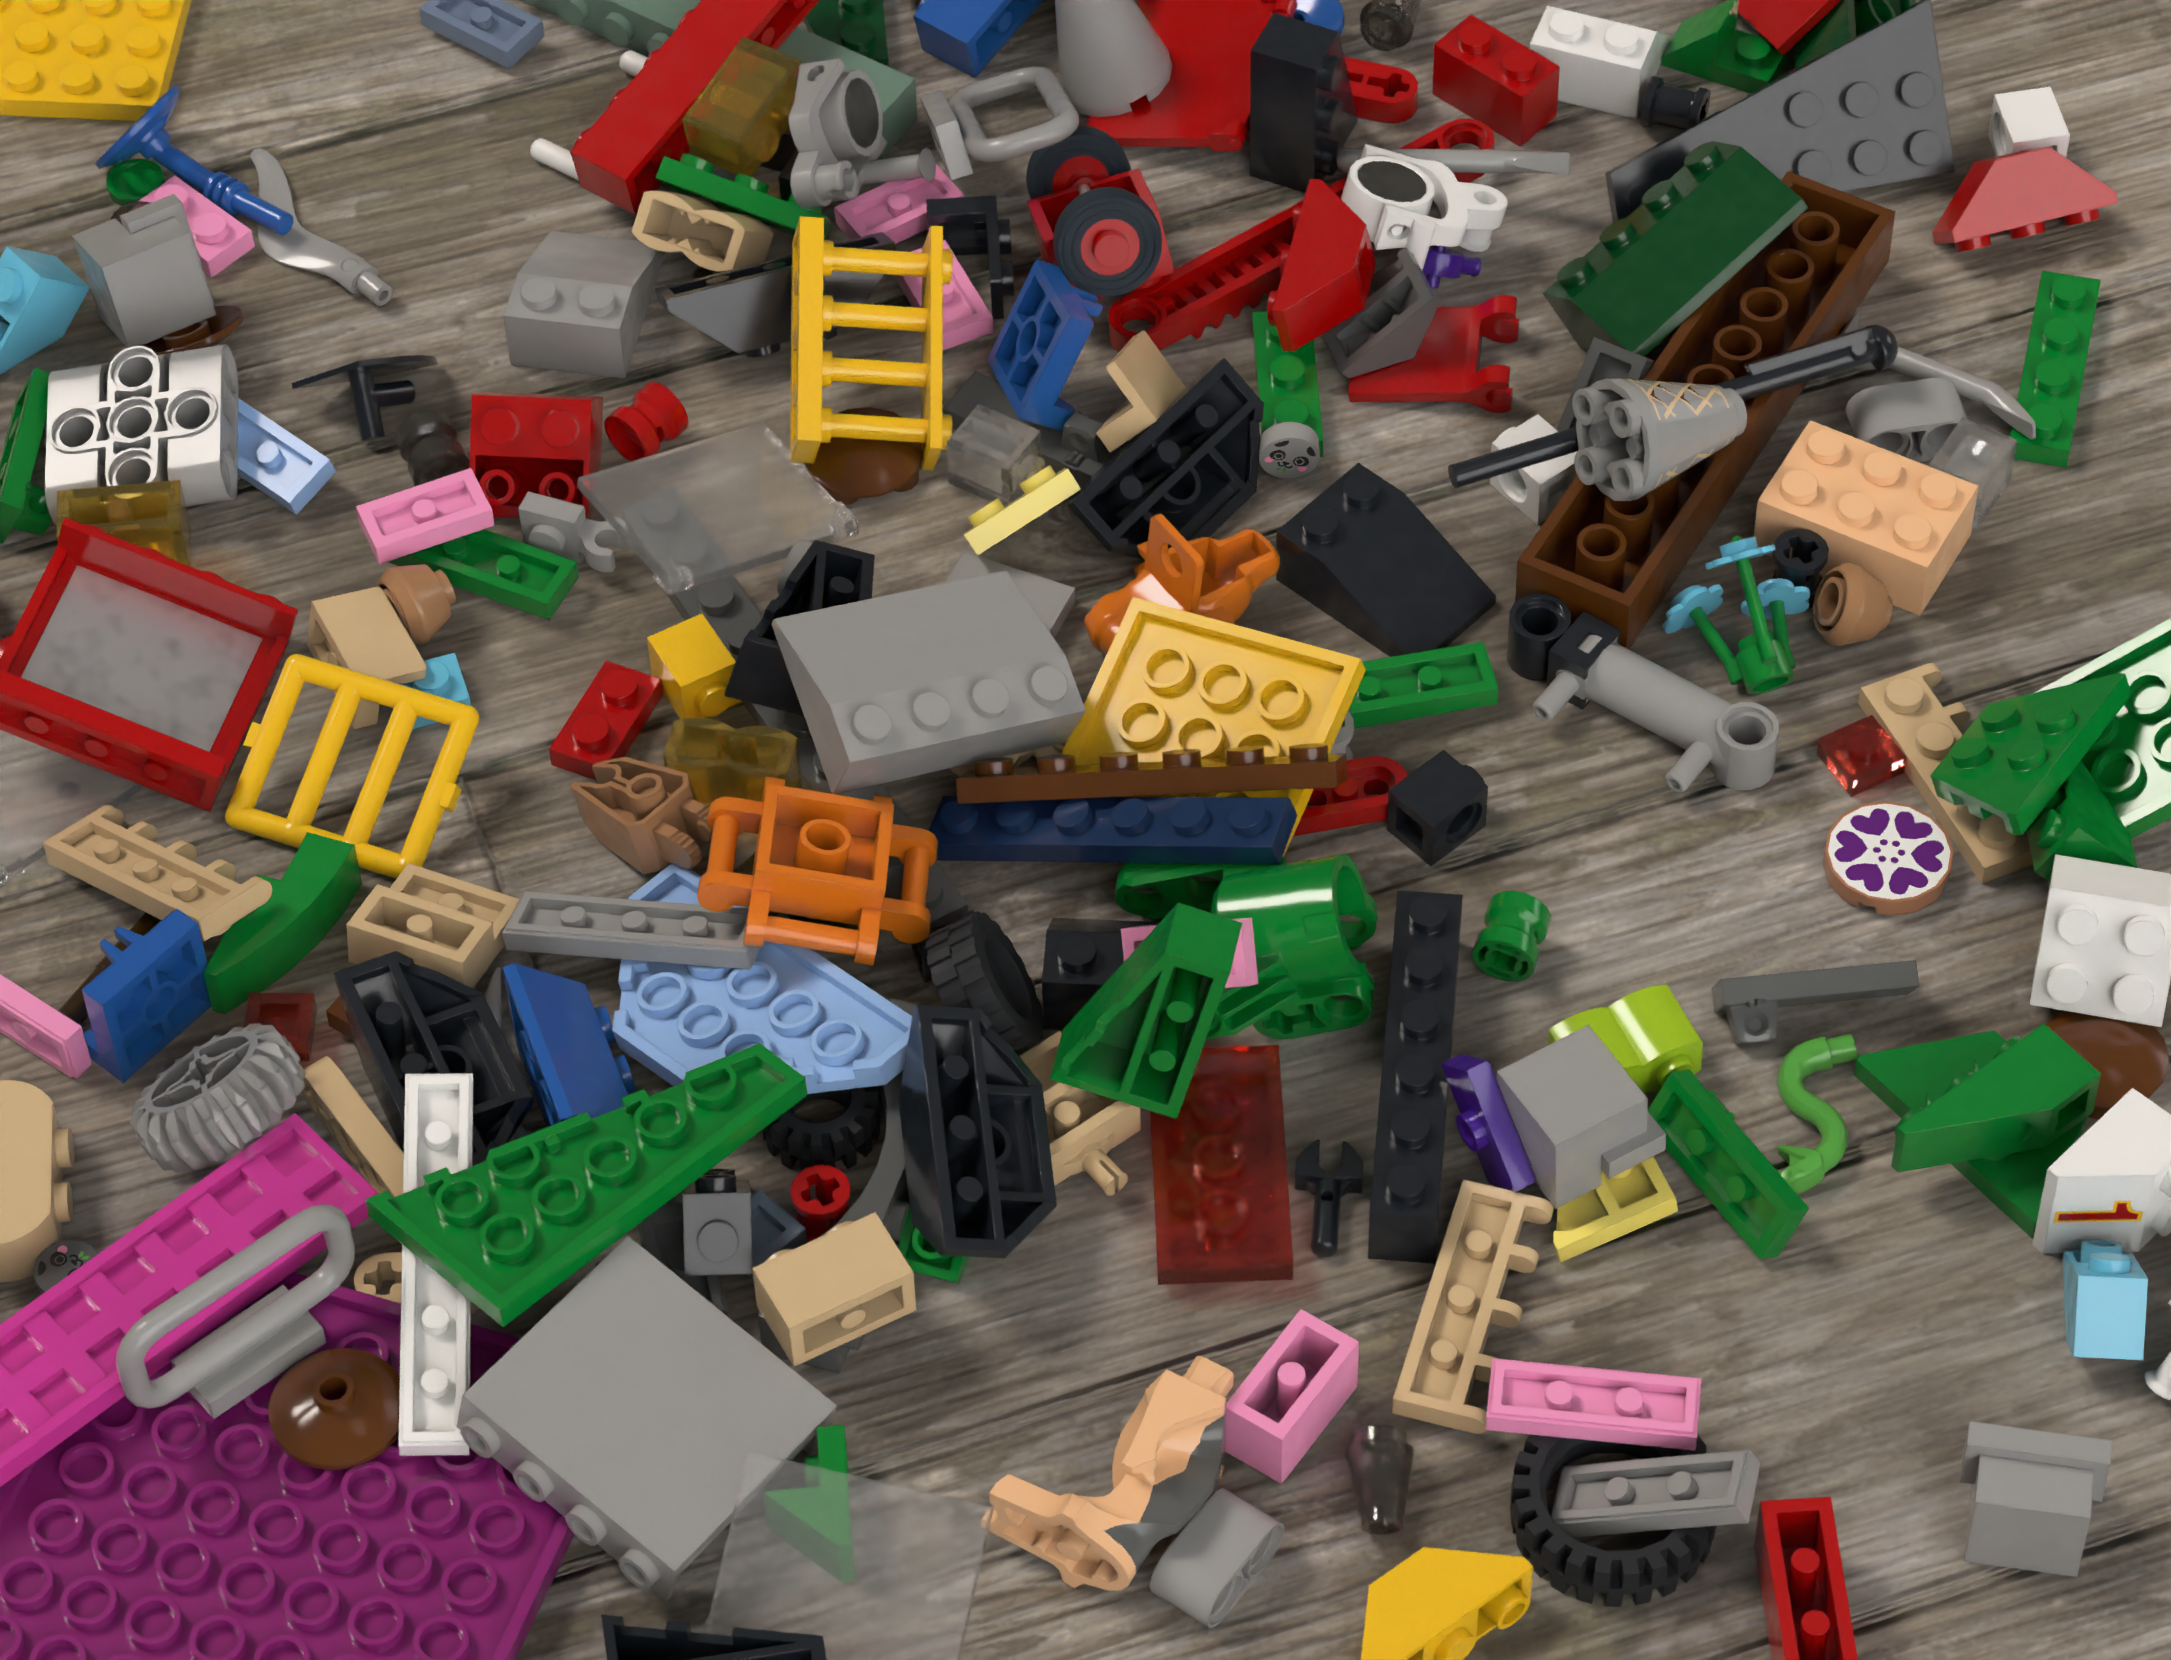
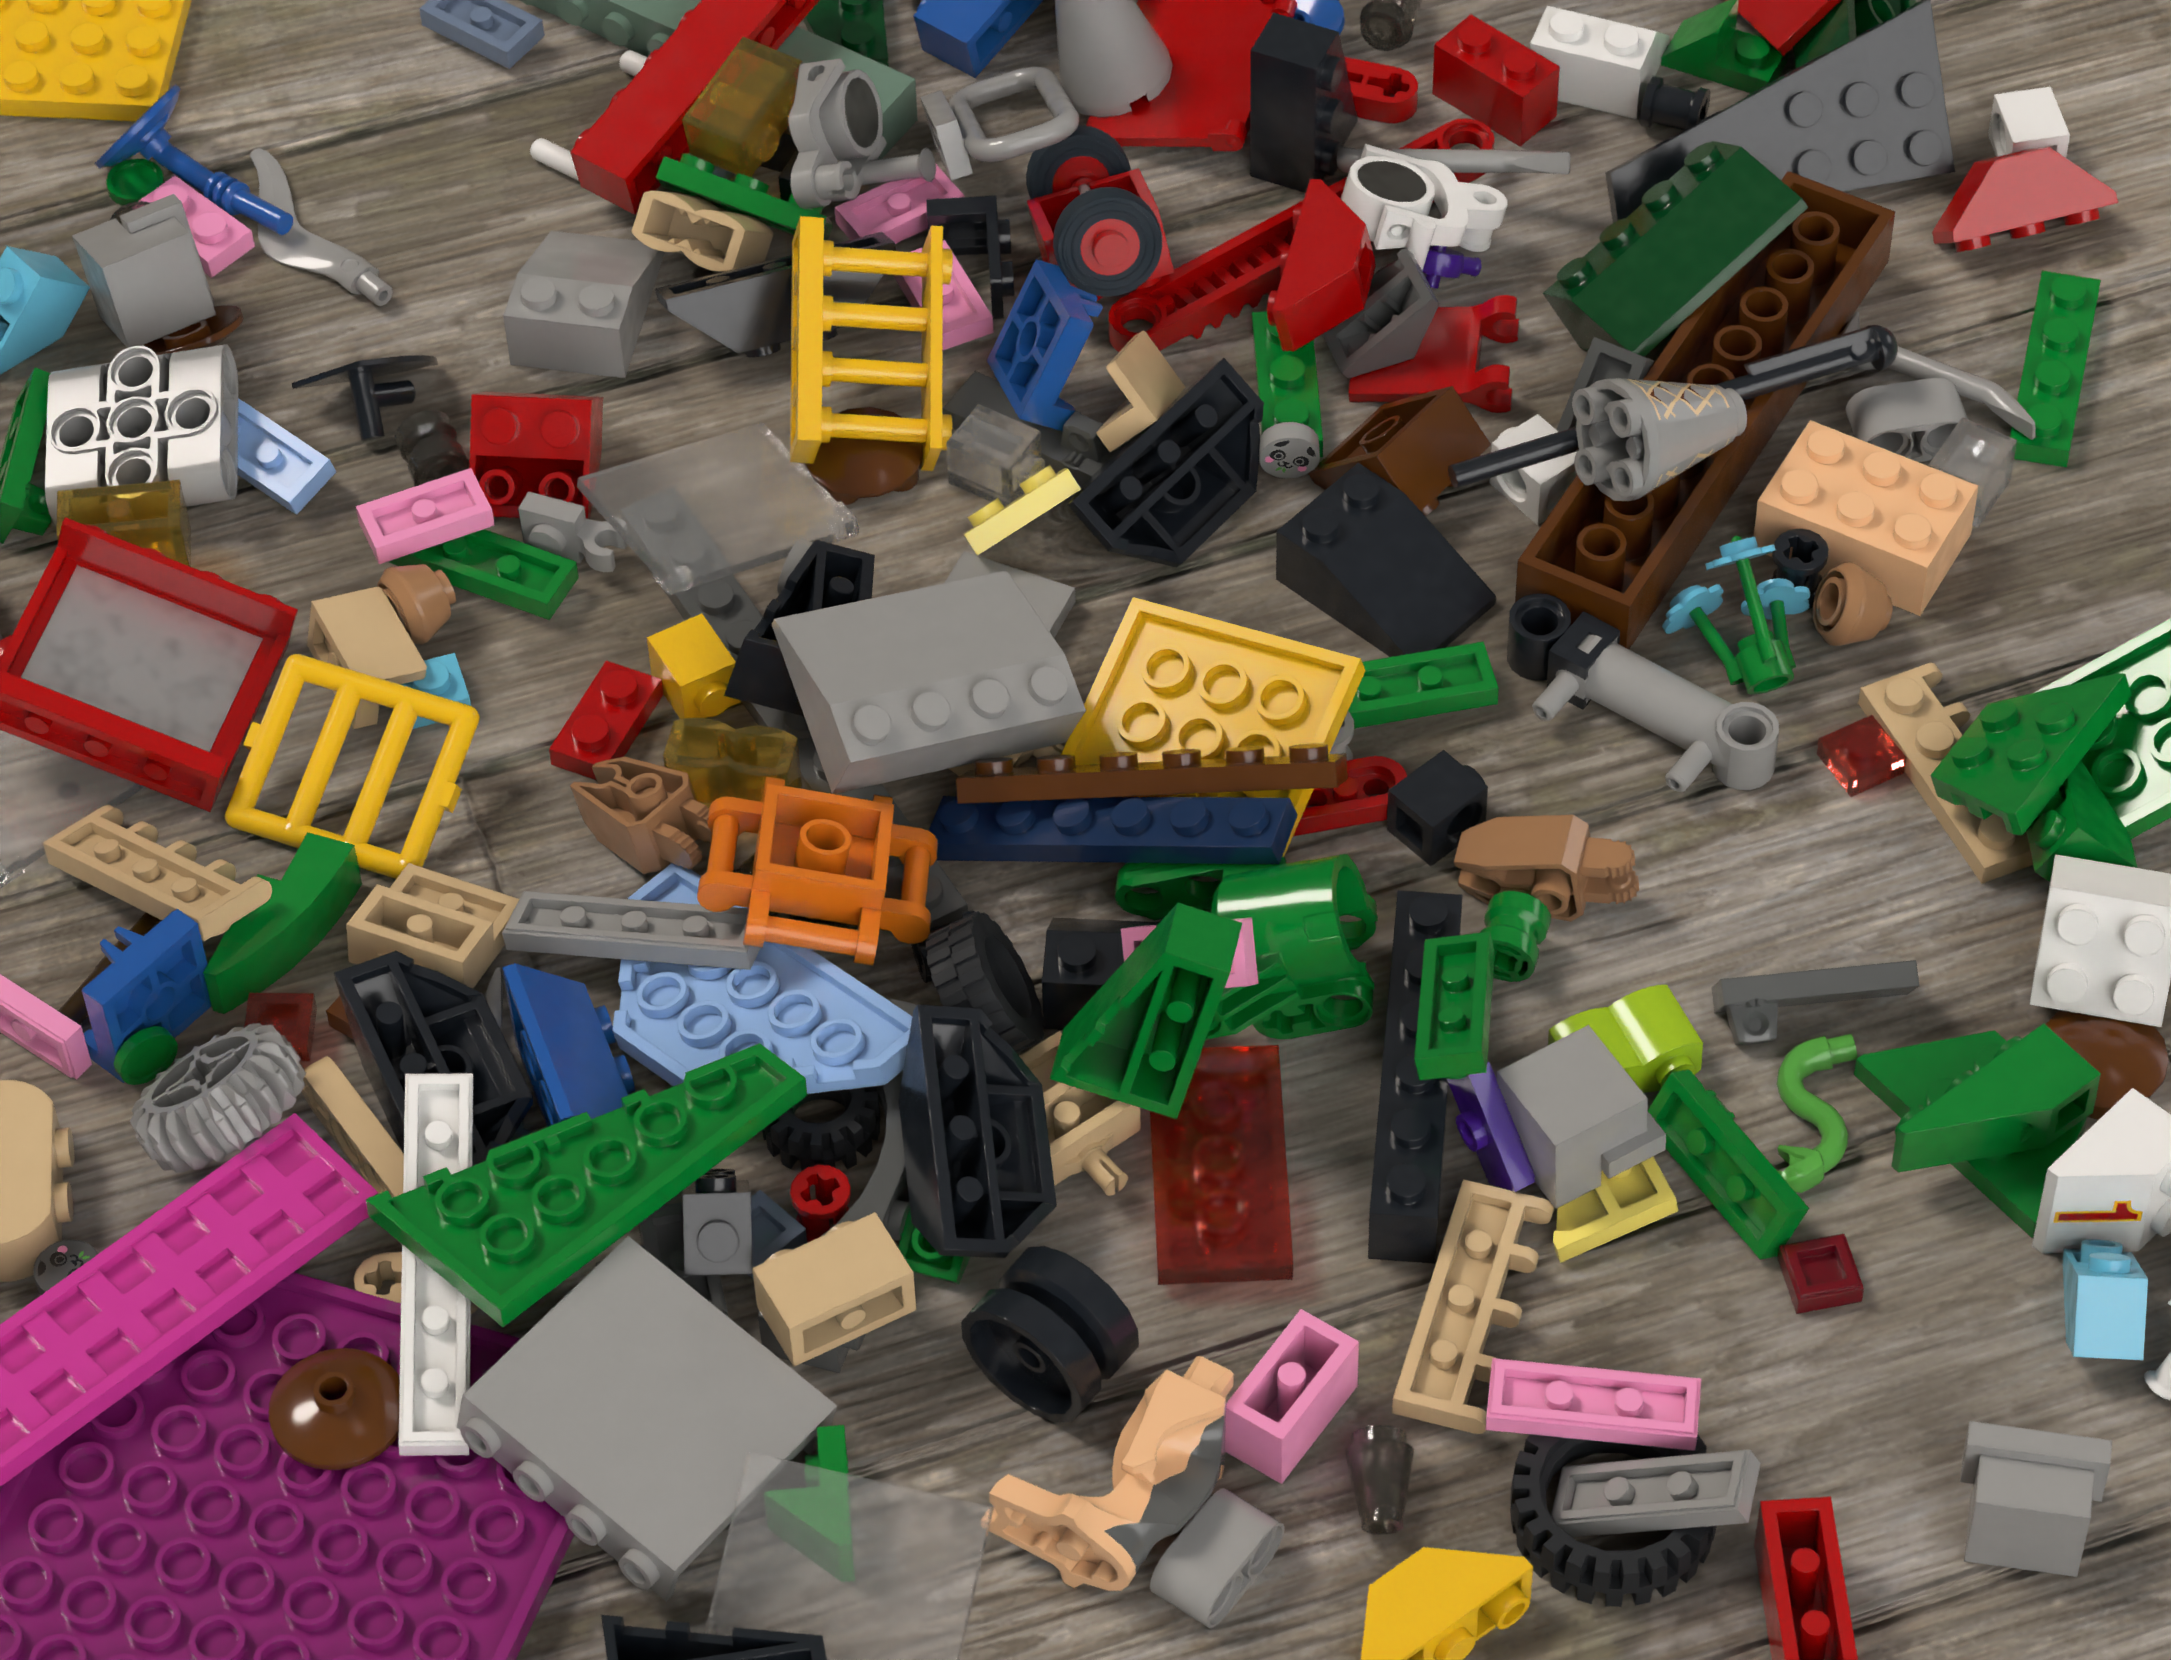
(145, 1055): none -> green piece
(254, 1343): light grey bar -> none
(647, 422): red wheel -> none
(1050, 1334): none -> black wheel
(1192, 576): orange piece -> none
(1327, 1193): black bar -> none
(1410, 446): none -> reddish brown slope
(1455, 1006): none -> green plate
(1548, 860): none -> medium nougat hinge
(1820, 1273): none -> dark red tile
(1888, 857): tile -> none

